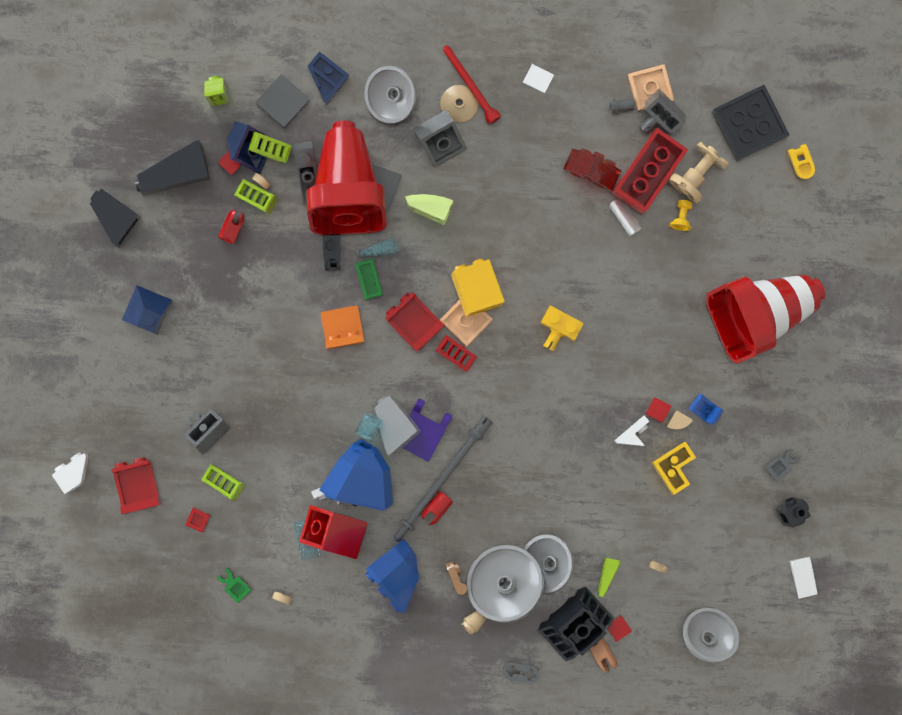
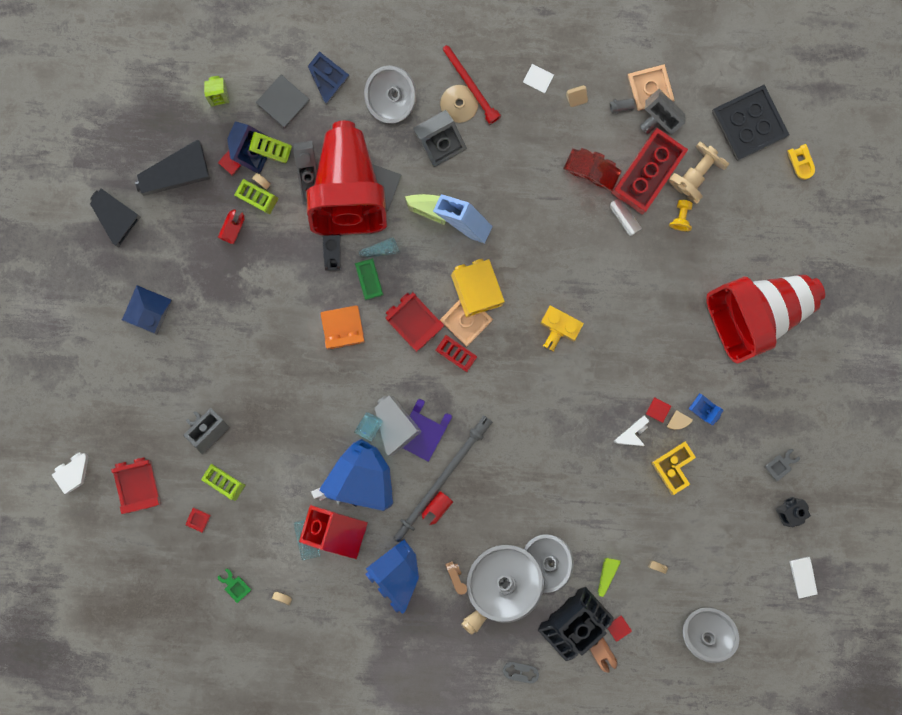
(463, 217): none -> light blue slope
(577, 96): none -> tan slope

